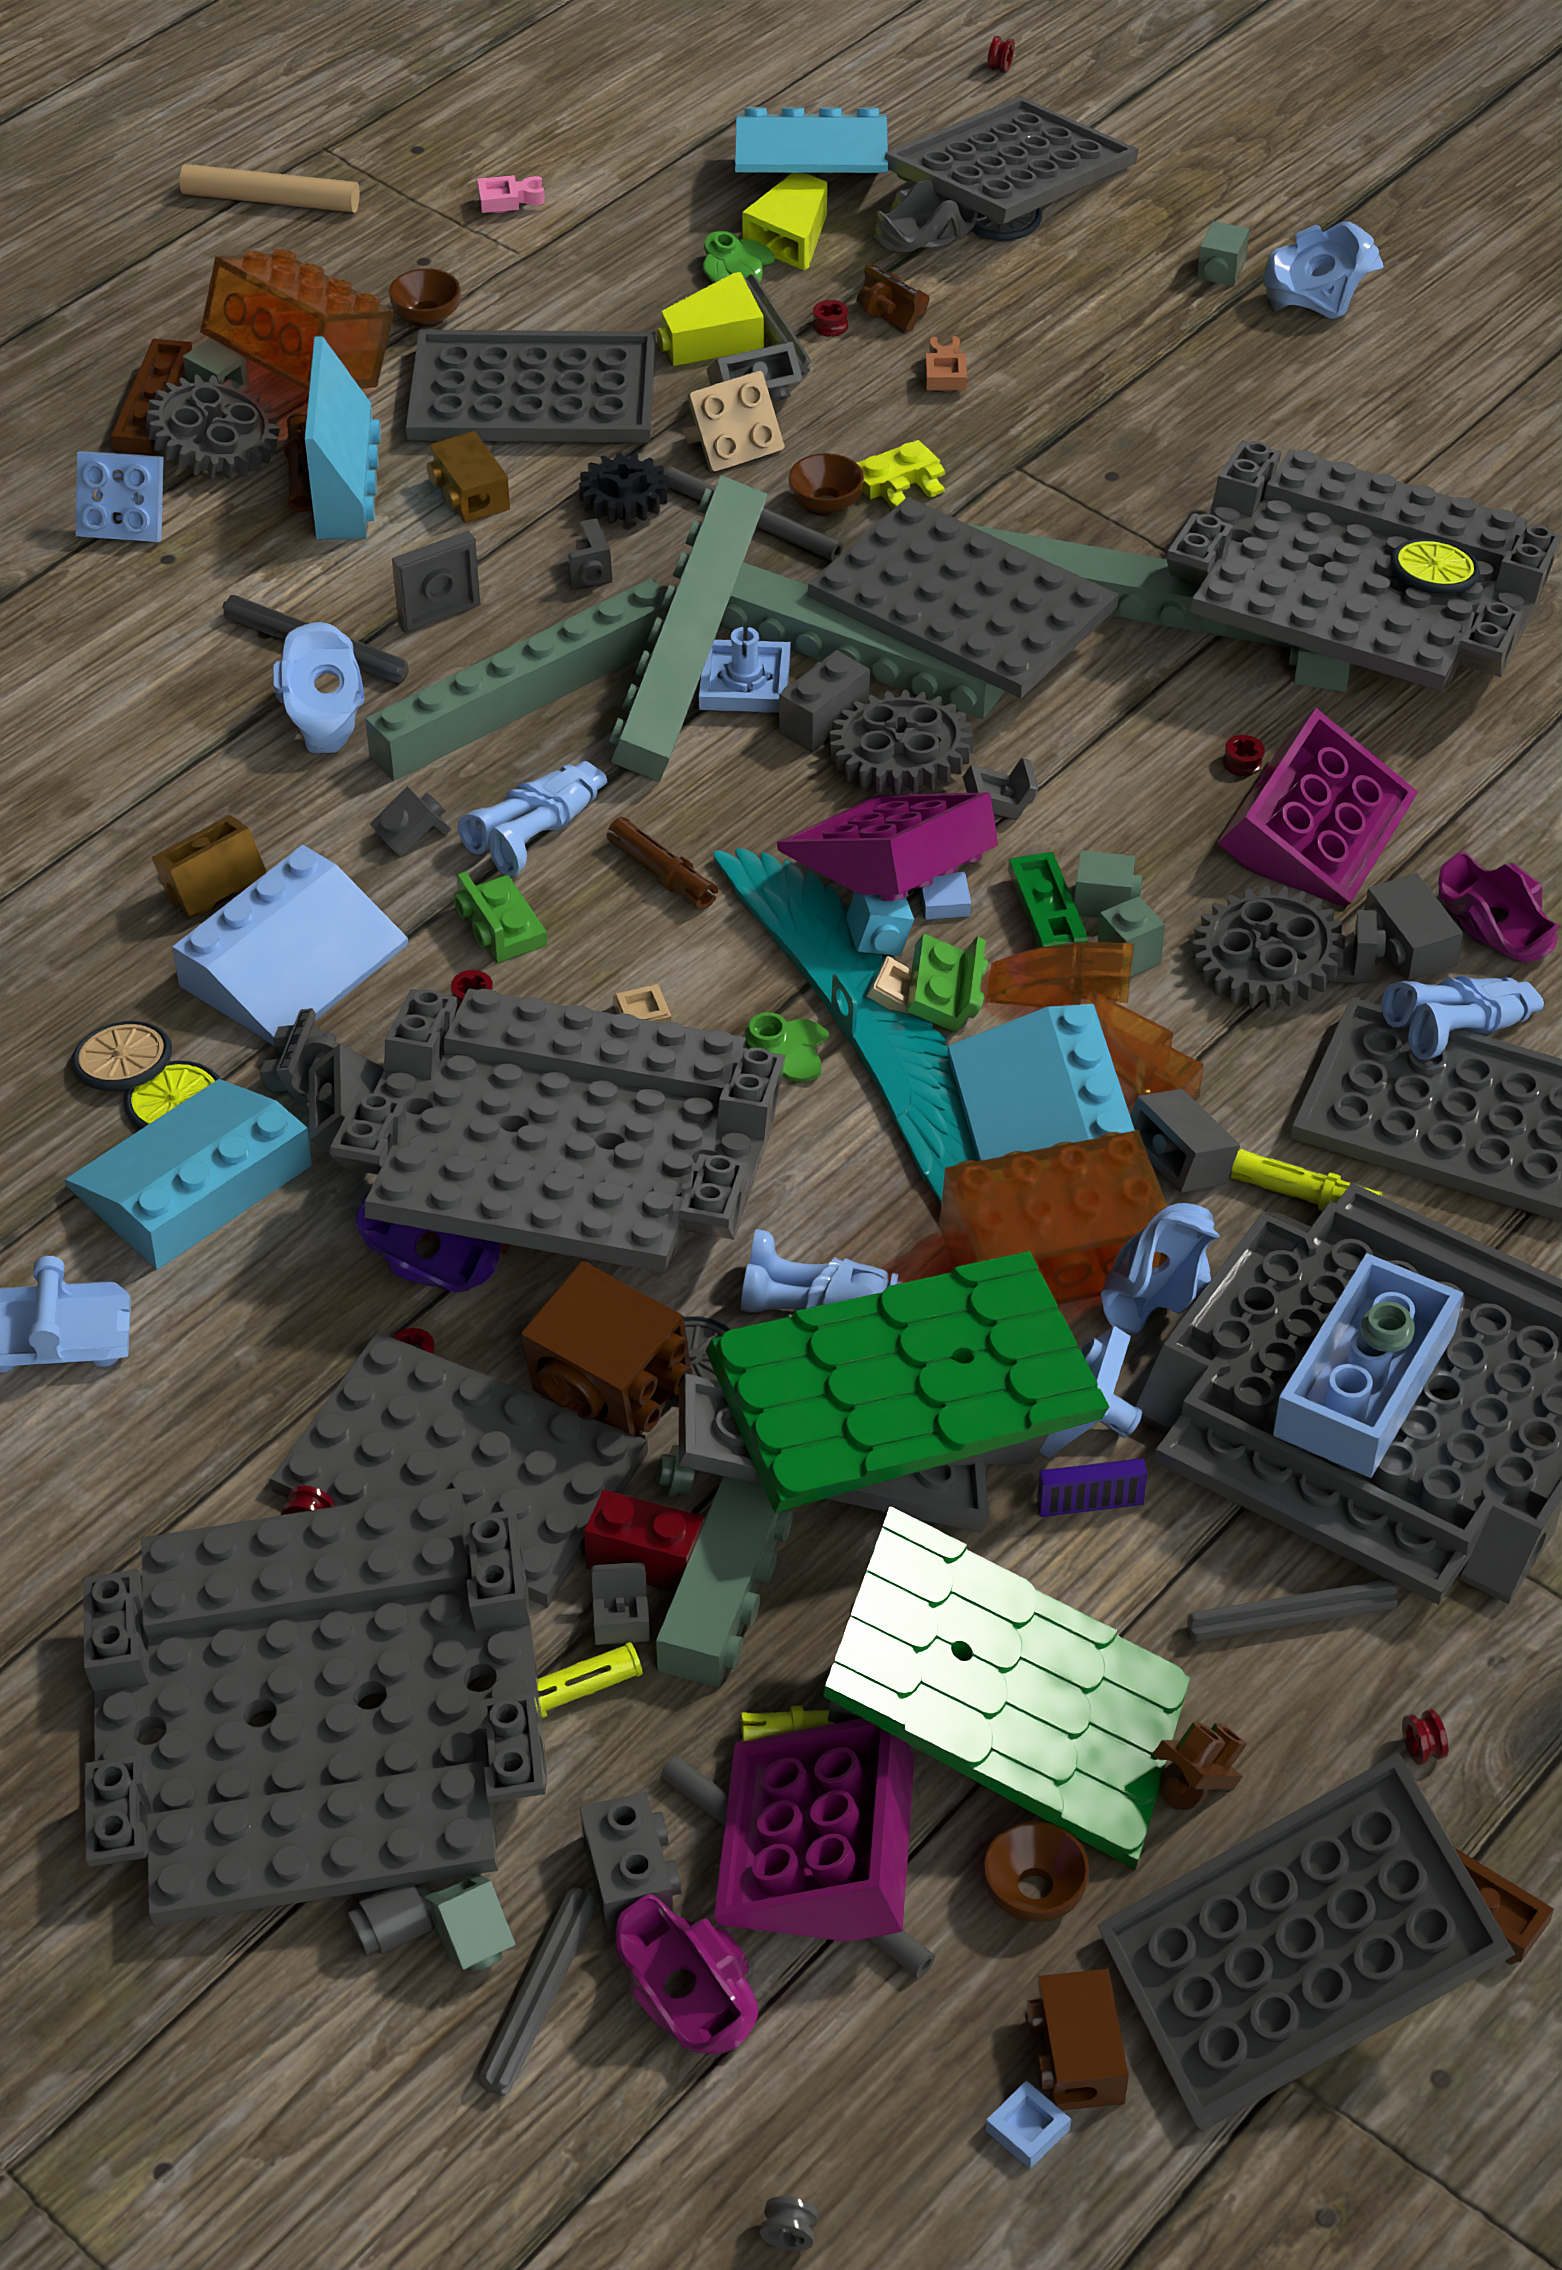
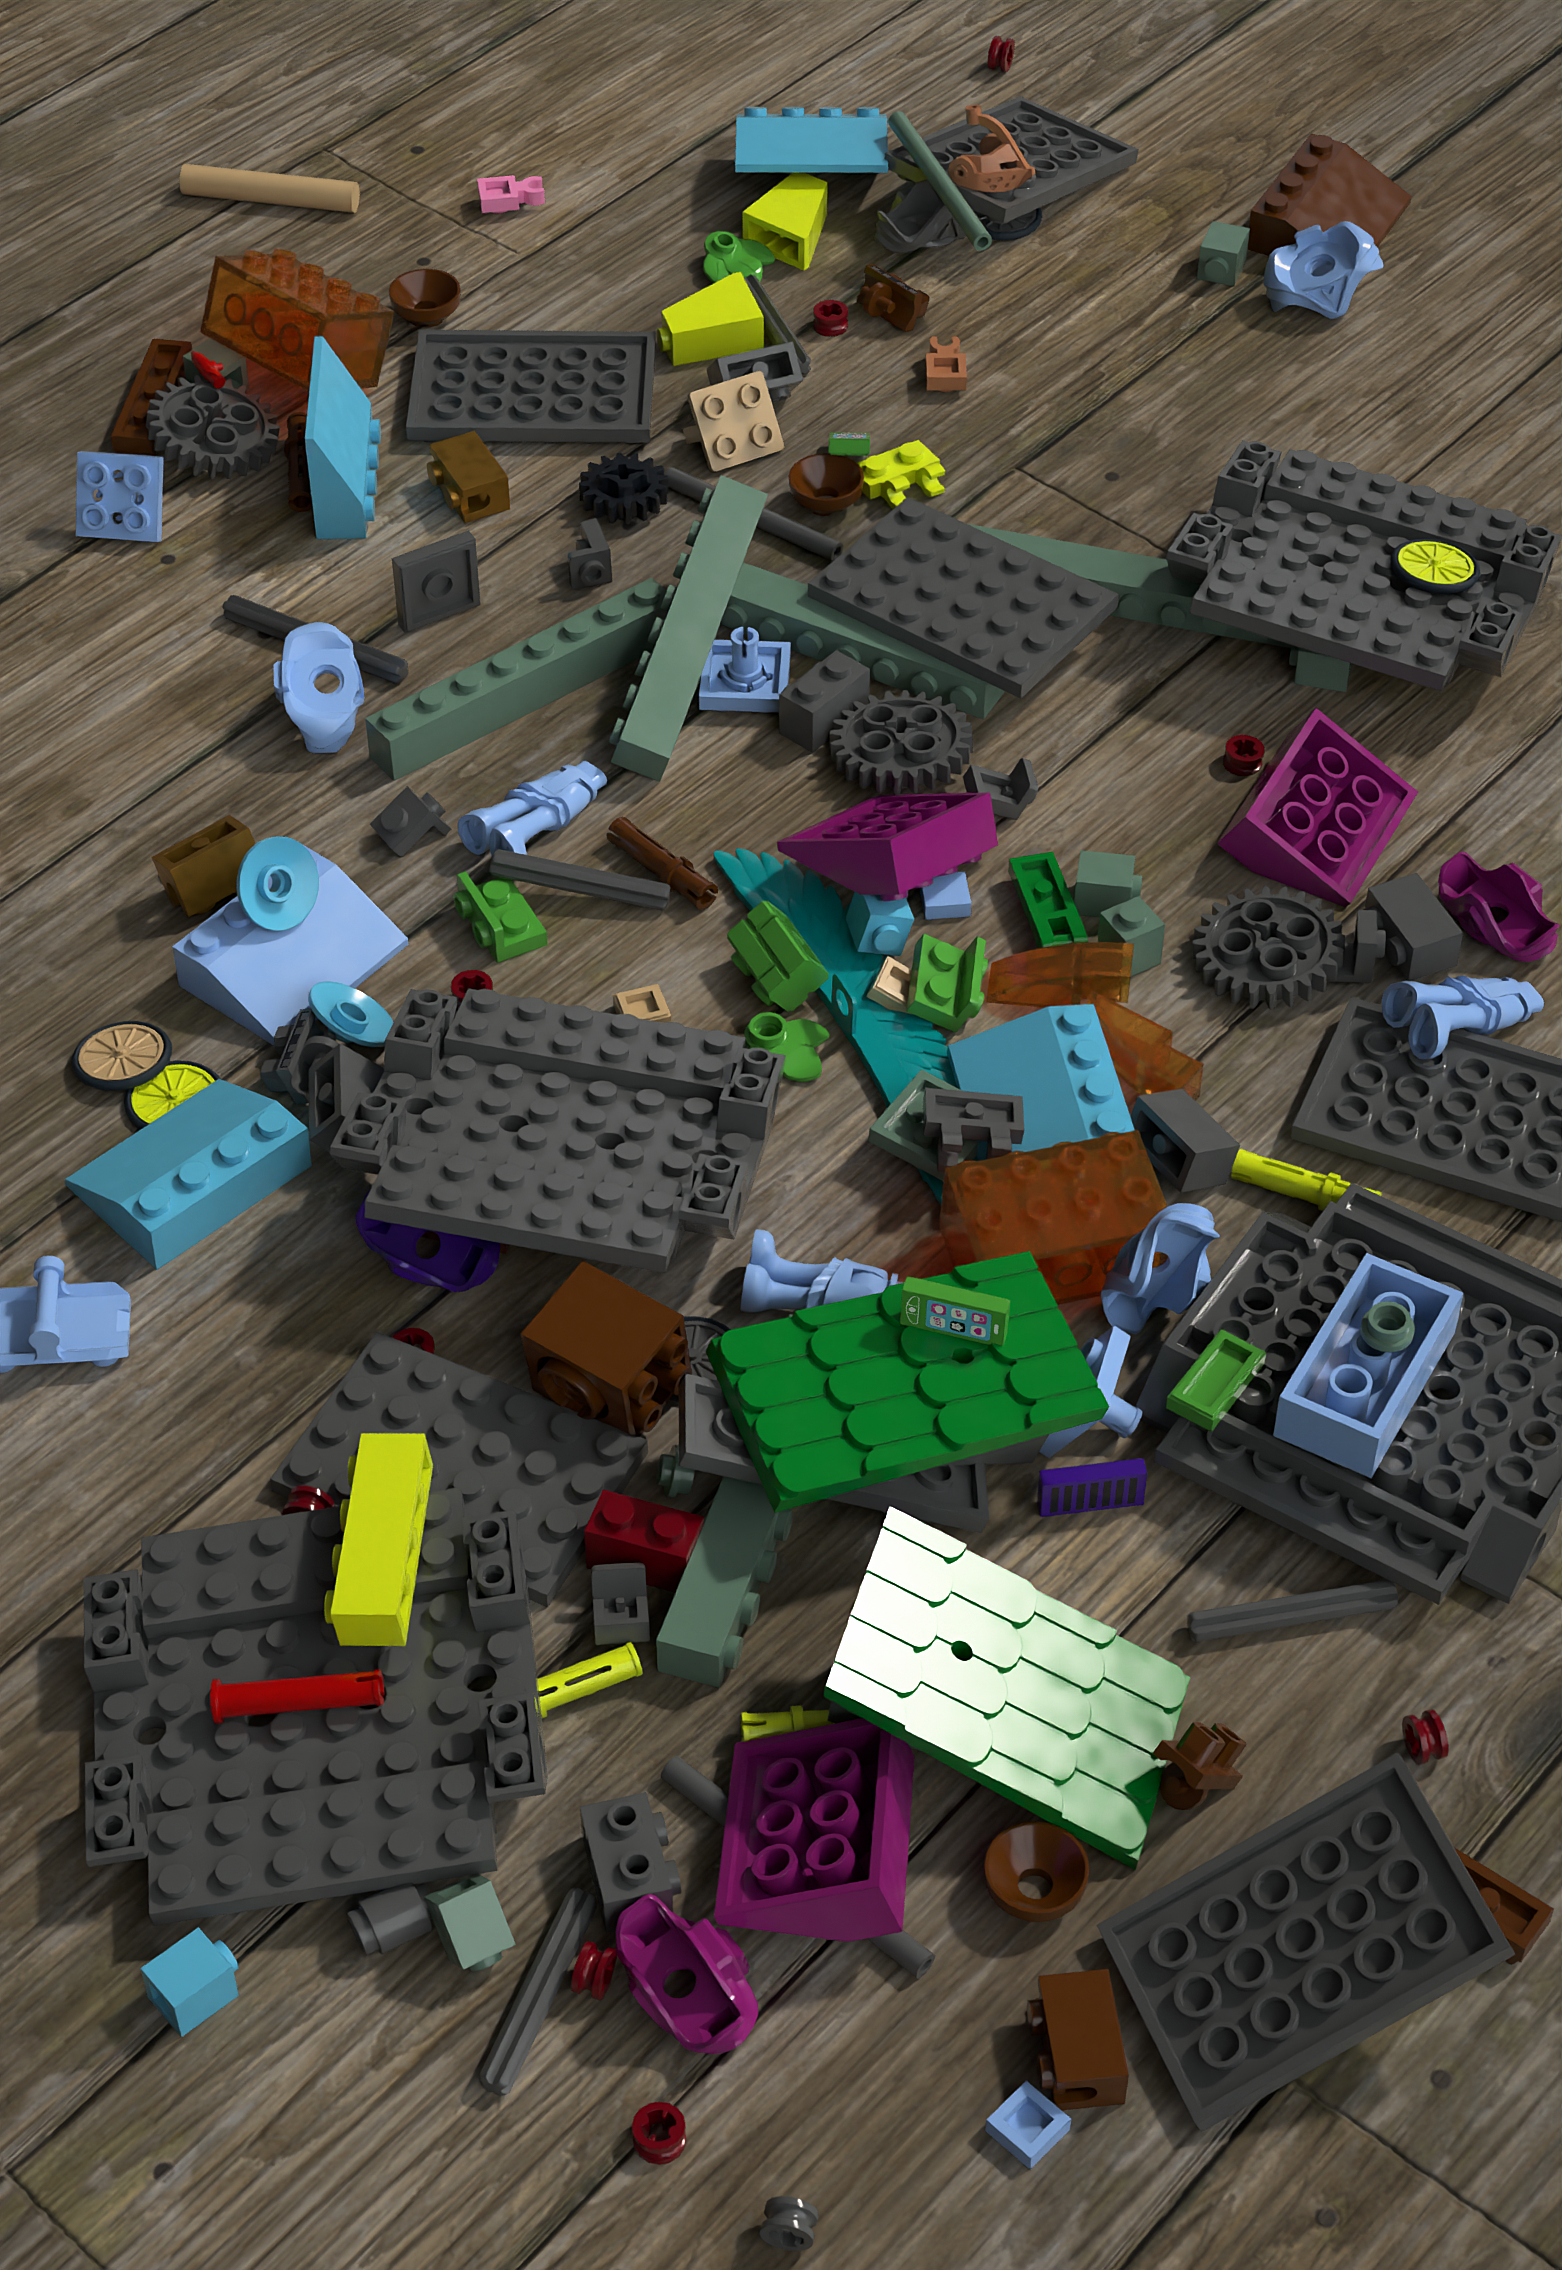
(191, 1980): none -> medium azure brick
(208, 369): none -> red helmet
(293, 883): none -> medium azure dish
(296, 1694): none -> red pin
(350, 1014): none -> medium azure dish
(380, 1540): none -> neon yellow brick
(580, 879): none -> dark grey axle
(594, 1970): none -> dark red bush
(650, 2149): none -> dark red bush
(776, 957): none -> bright green brick
(849, 444): none -> bright green tile
(902, 1132): none -> sand green plate
(940, 181): none -> sand green piece
(954, 1311): none -> bright green tile
(971, 1116): none -> dark grey plate
(996, 150): none -> nougat helmet
(1216, 1380): none -> bright green tile
(1323, 187): none -> reddish brown slope

